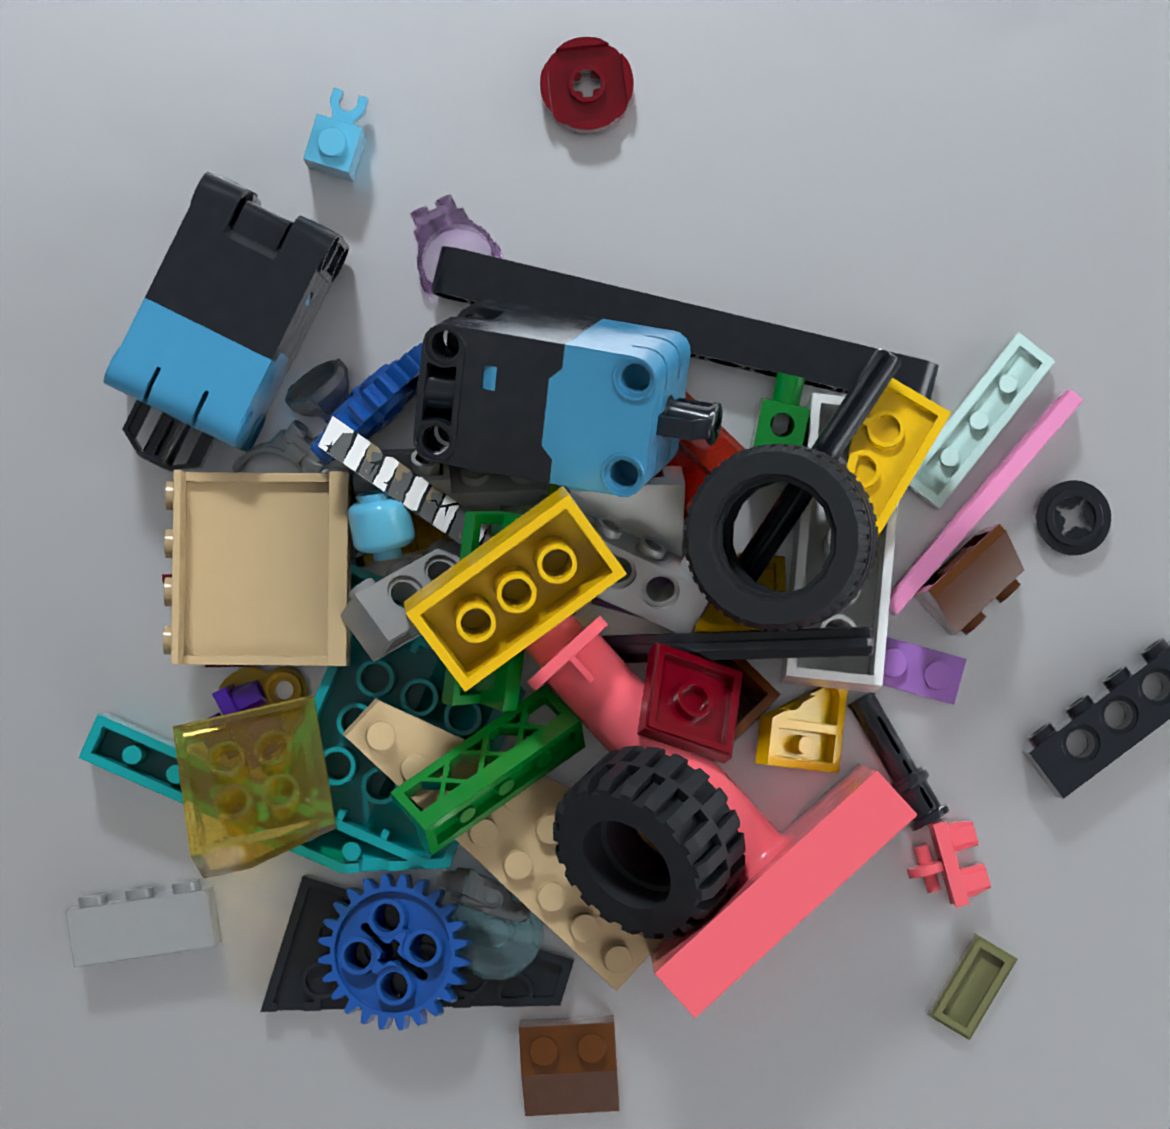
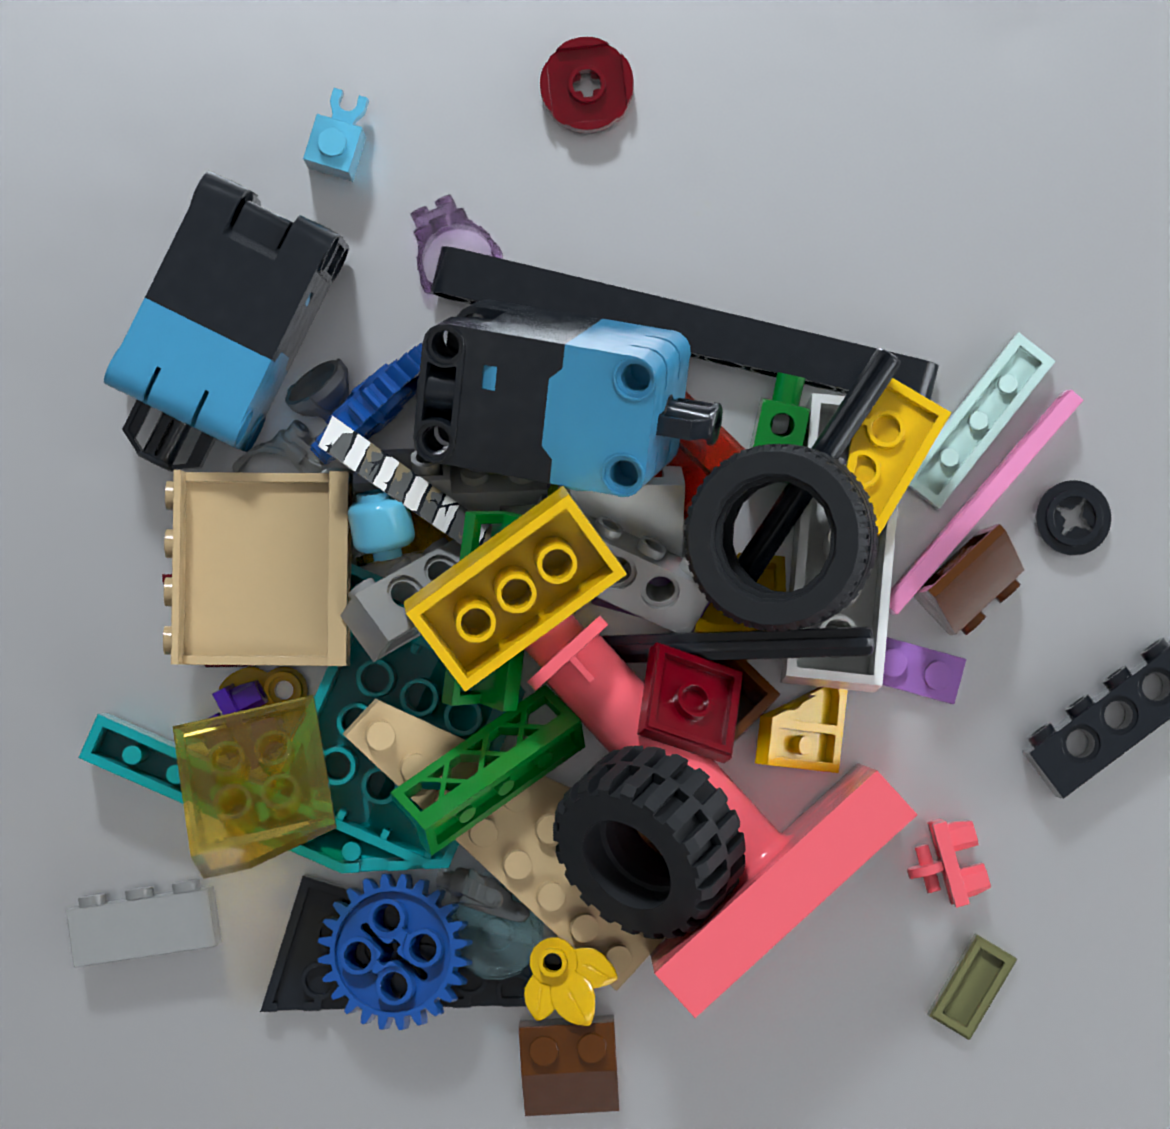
(569, 988): none -> yellow plate
(906, 778): black pin -> none

